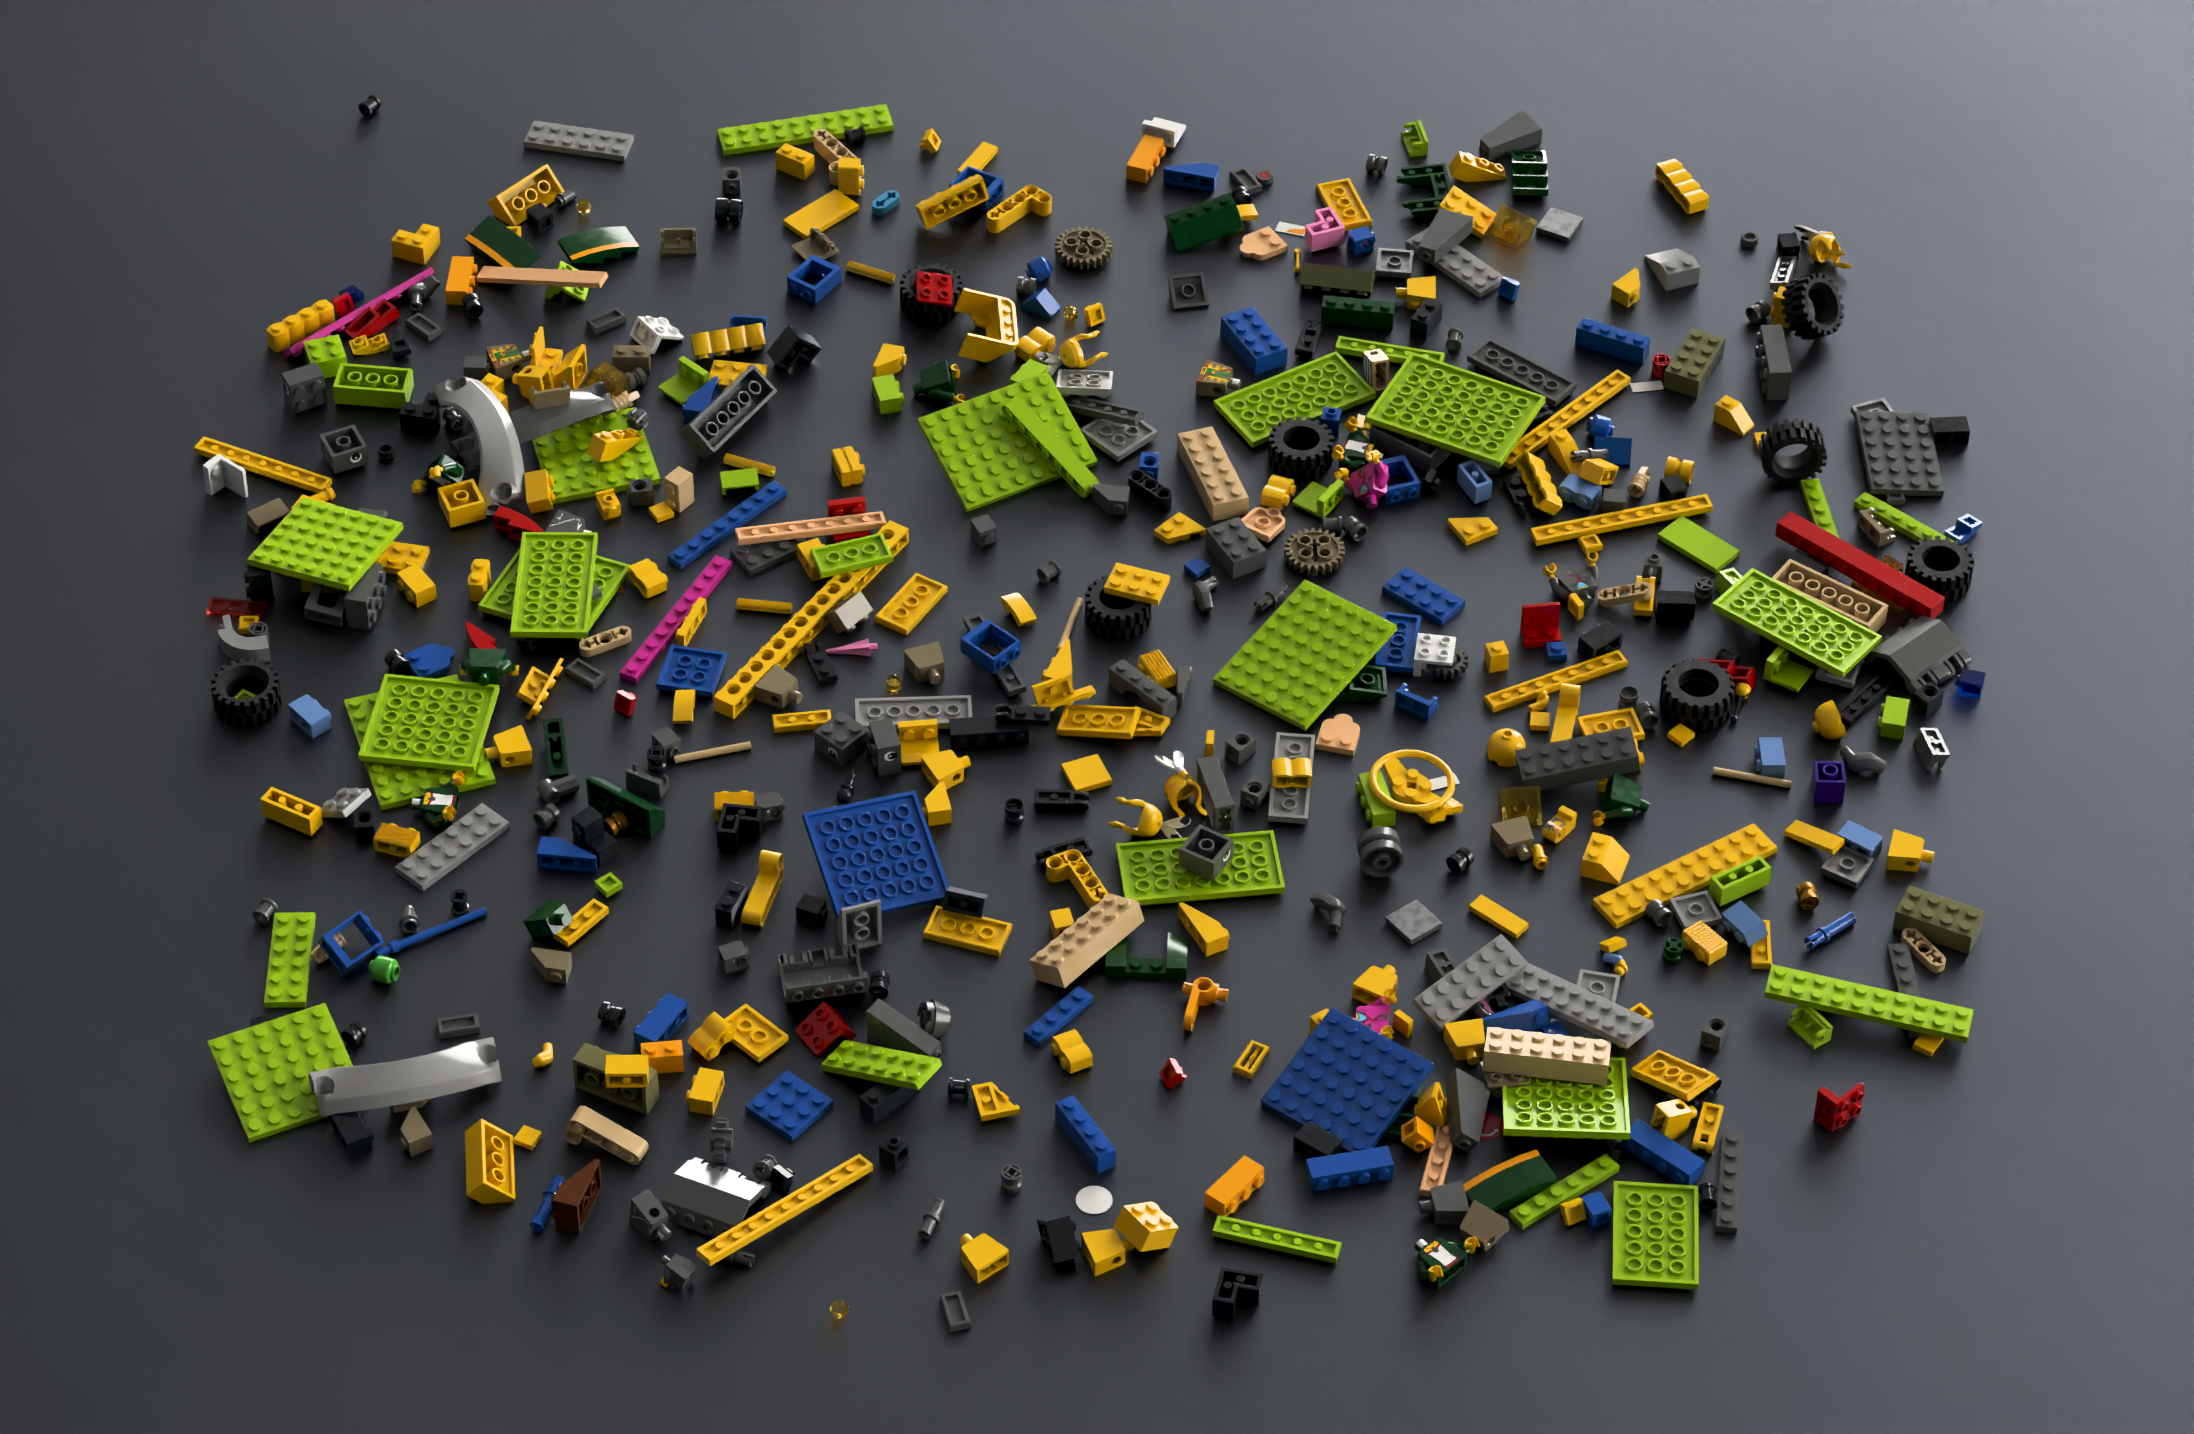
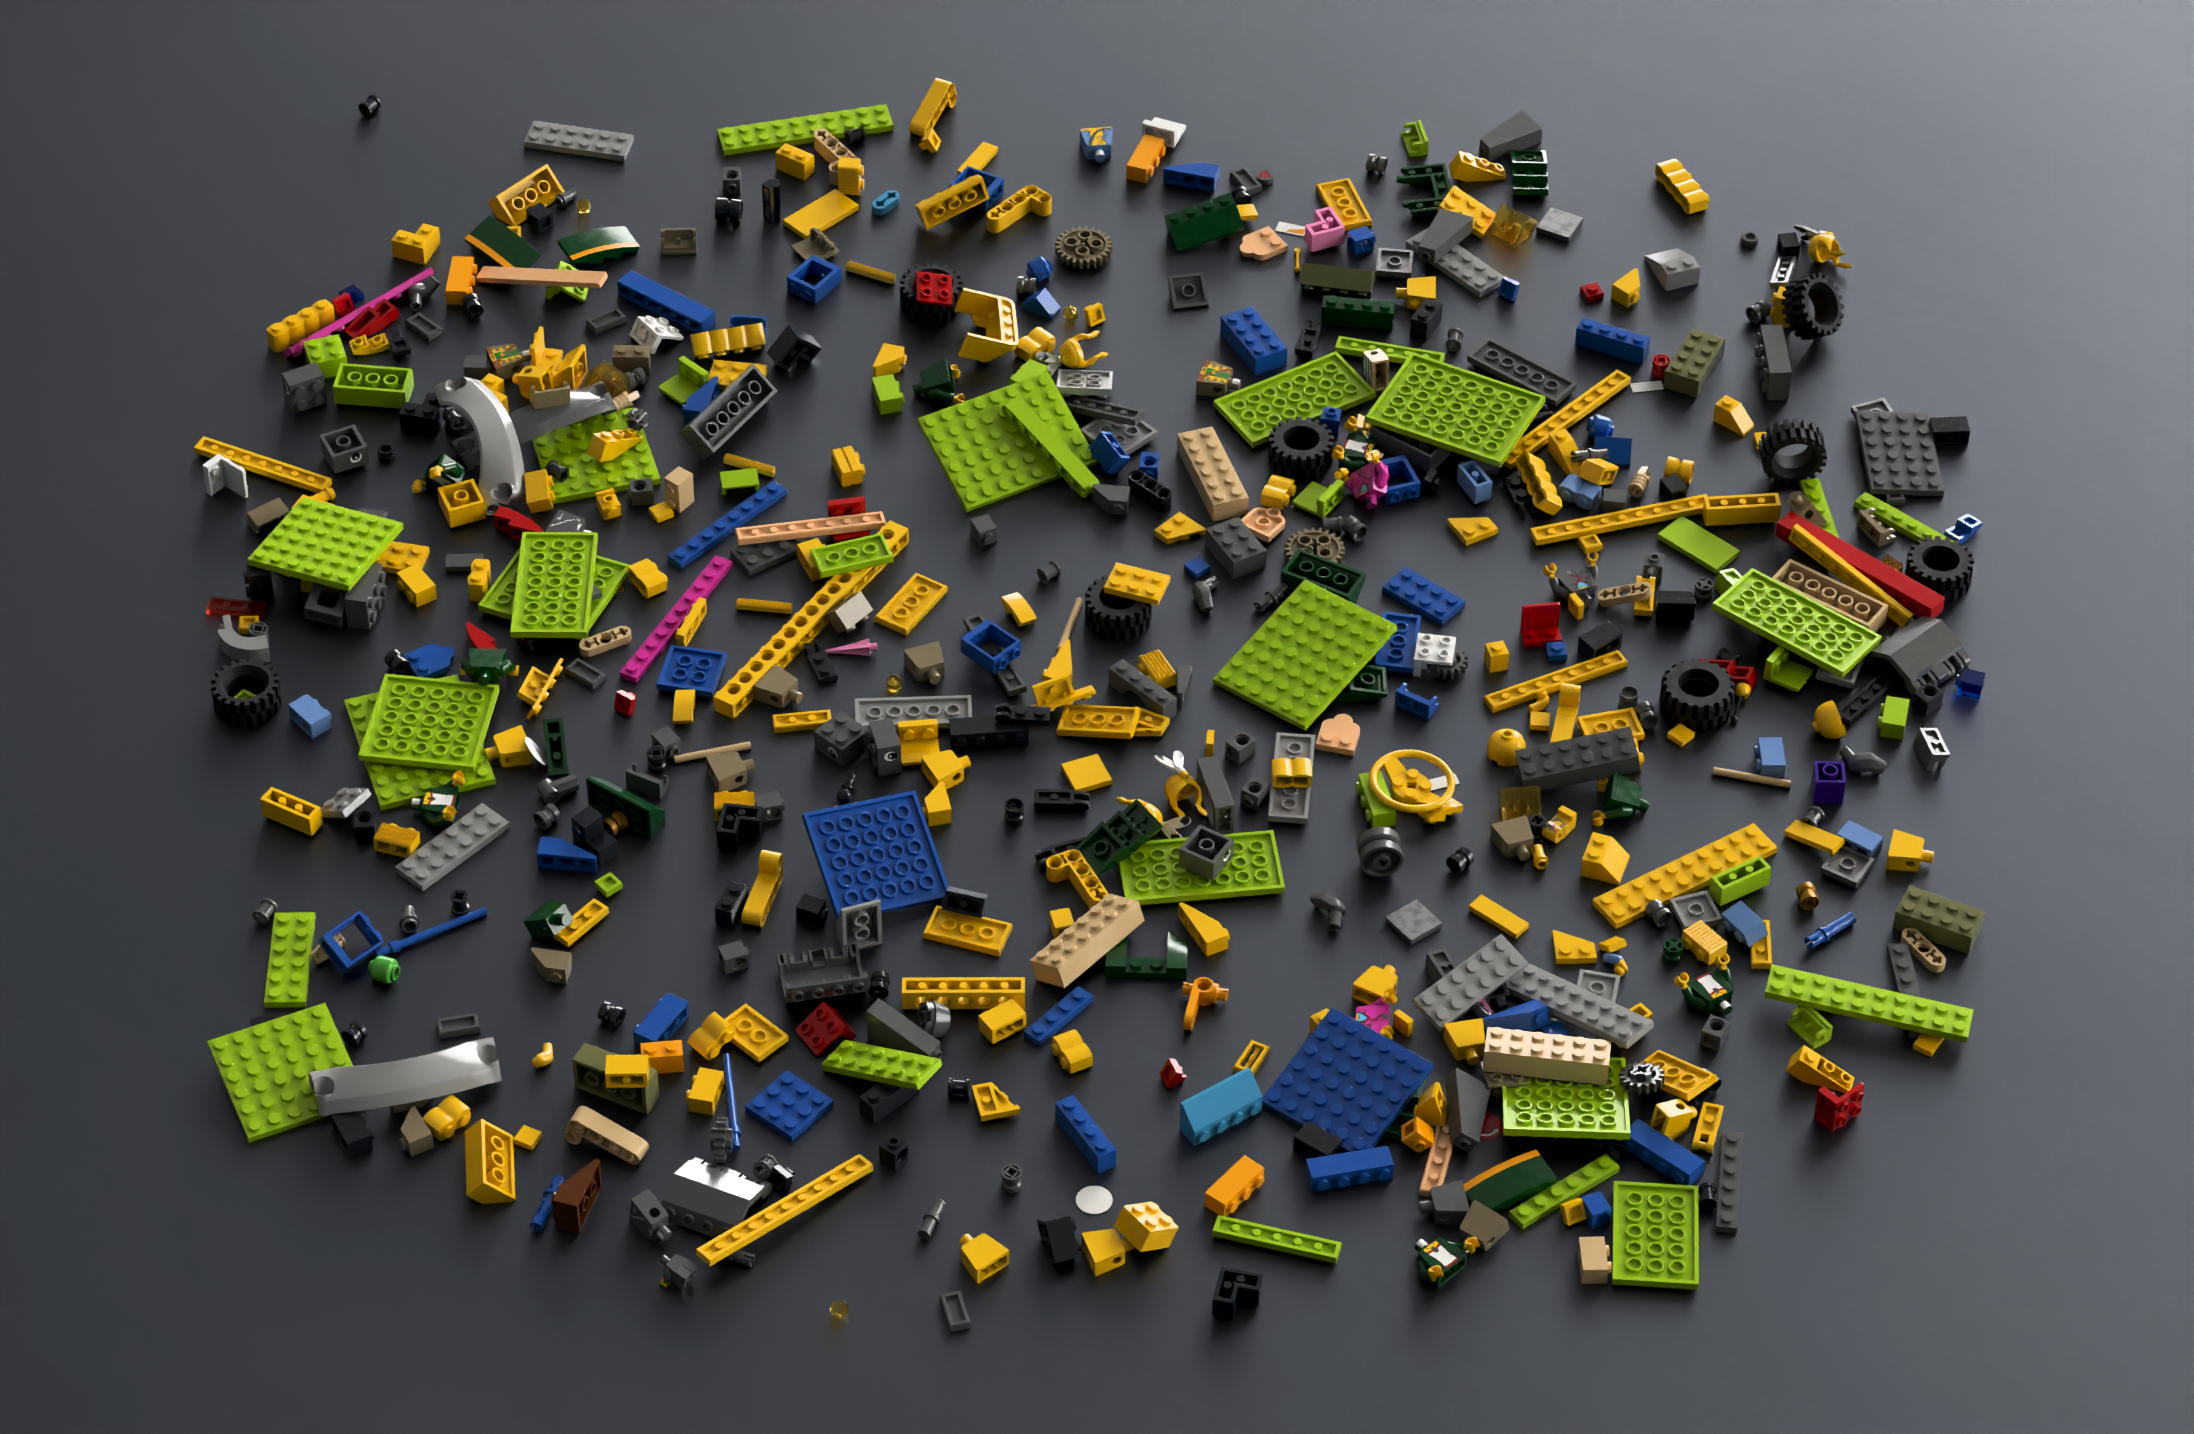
(447, 1117): none -> yellow brick
(461, 562): none -> dark grey tile
(535, 750): none -> white sticker
(557, 471): none -> black bush
(666, 302): none -> blue brick
(728, 770): none -> dark tan torso
(731, 1100): none -> blue bar
(772, 200): none -> black piece
(939, 95): none -> yellow beam
(963, 991): none -> yellow brick
(1002, 1021): none -> yellow brick
(1097, 142): none -> medium blue torso
(1108, 453): none -> blue brick
(1118, 837): none -> dark green slope
(1220, 1107): none -> dark azure slope
(1323, 573): none -> dark green slope
(1537, 826): none -> black bush
(1572, 949): none -> yellow wing
(1592, 292): none -> red plate
(1593, 1260): none -> tan brick
(1641, 1077): none -> dark grey gear
(1709, 991): none -> torso
(1741, 509): none -> yellow brick
(1800, 505): none -> dark tan torso
(1814, 819): none -> dark grey bush
(1818, 1071): none -> yellow slope
(1847, 573): none -> yellow tile

